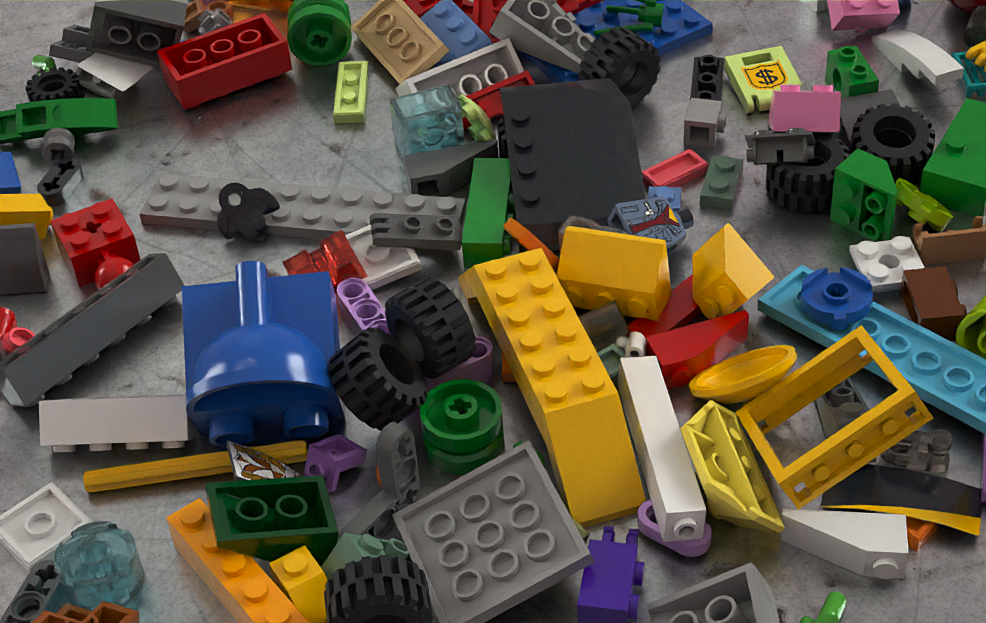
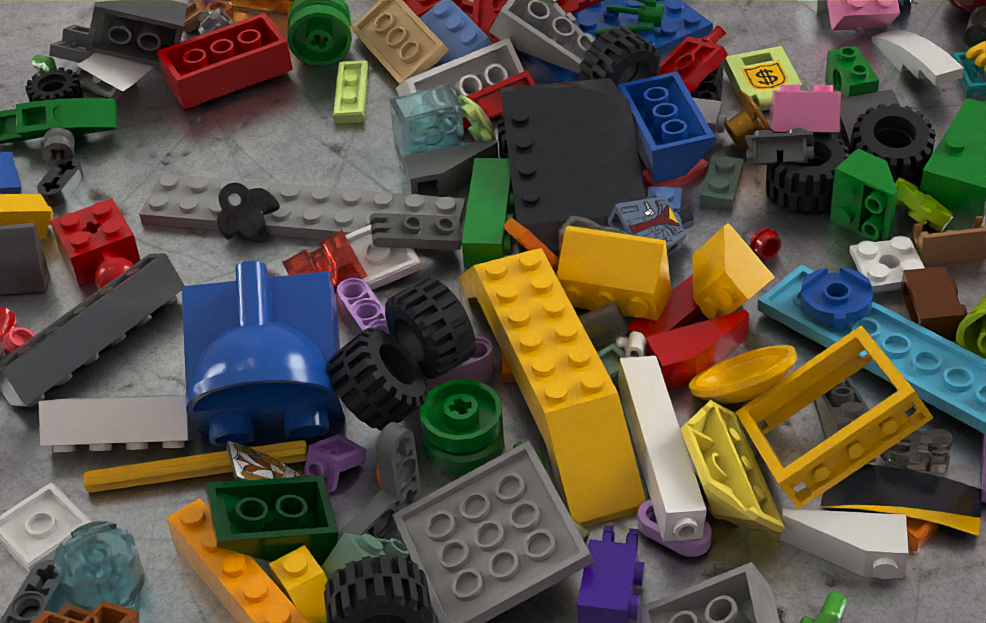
(667, 125): none -> blue slope
(695, 58): none -> red plate
(746, 121): none -> pearl gold wheel
(765, 243): none -> red plate

